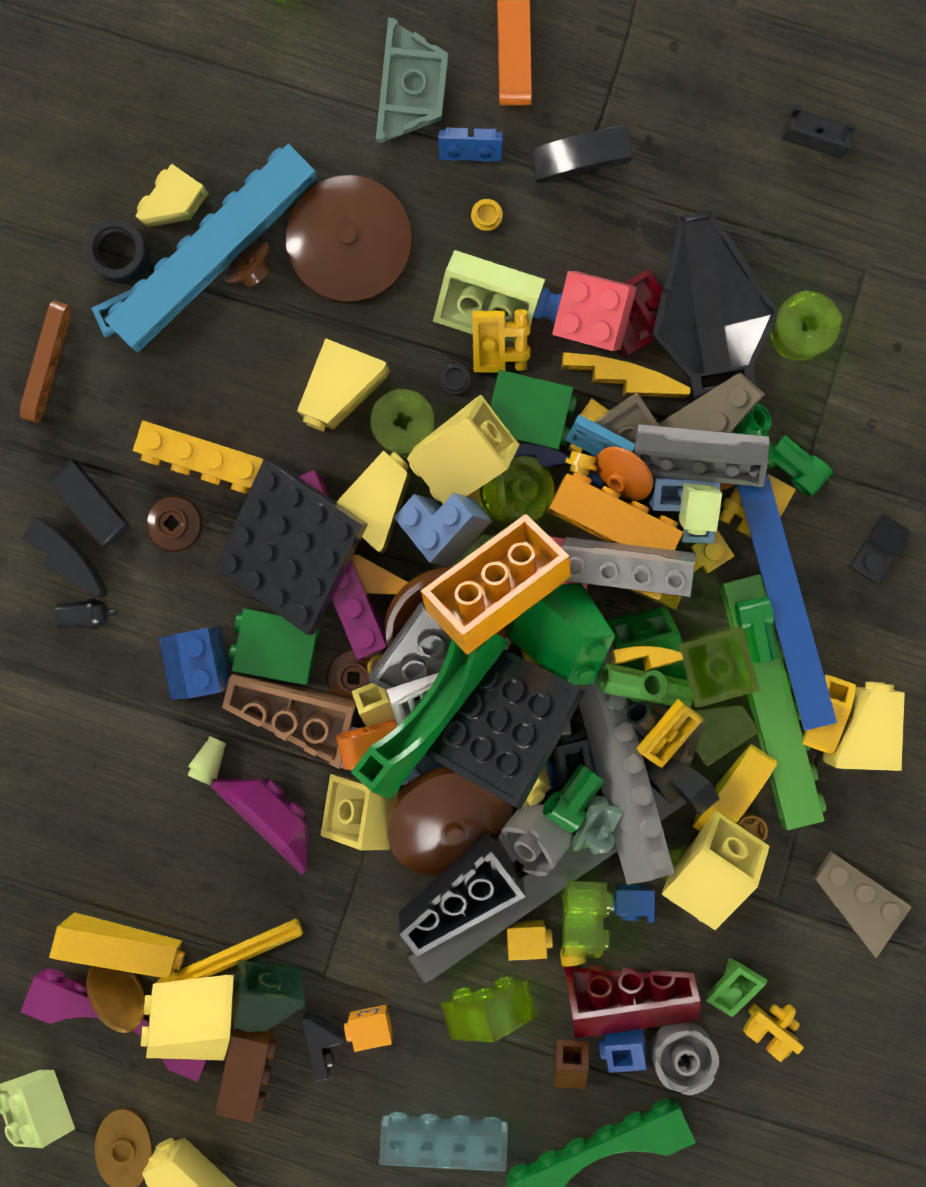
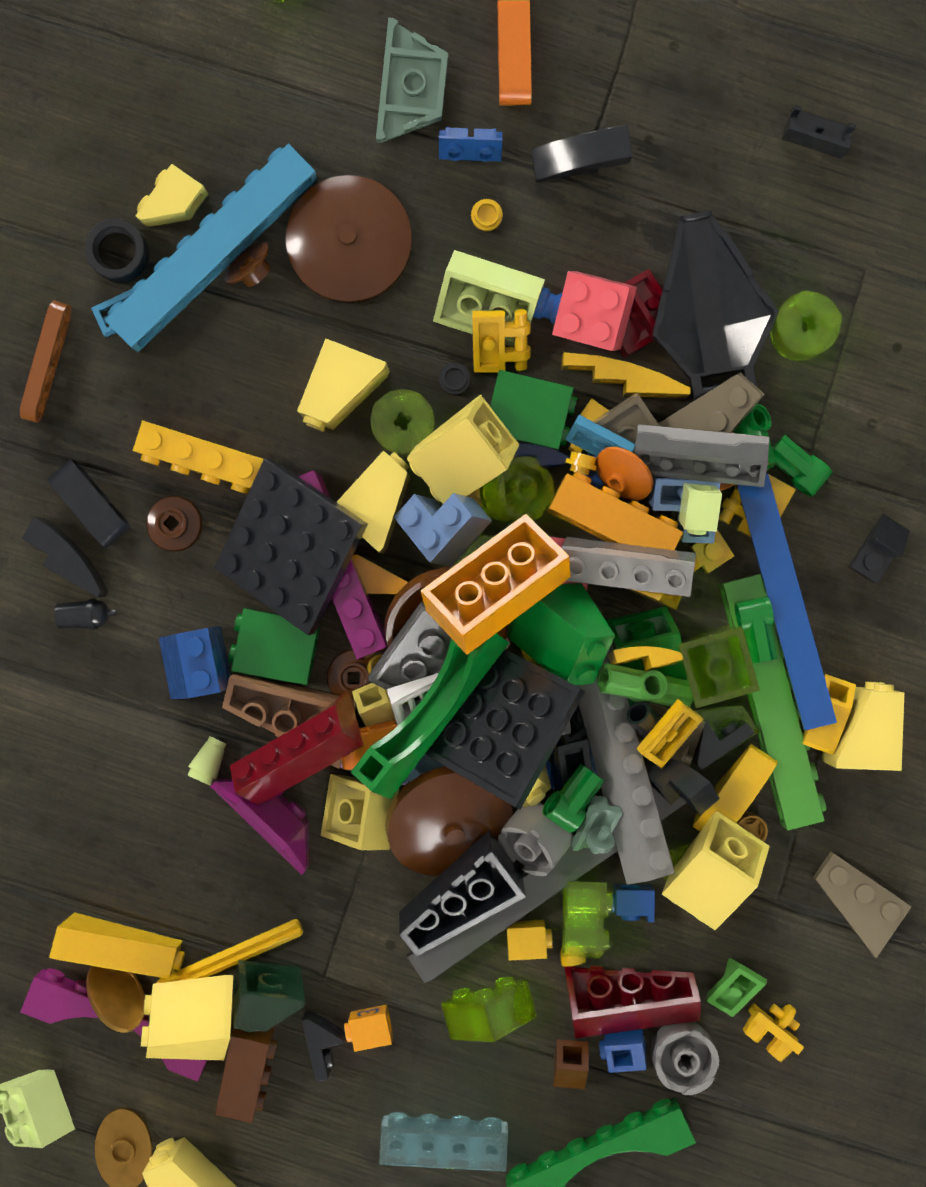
(298, 753): none -> dark red wedge
(713, 747): none -> black slope

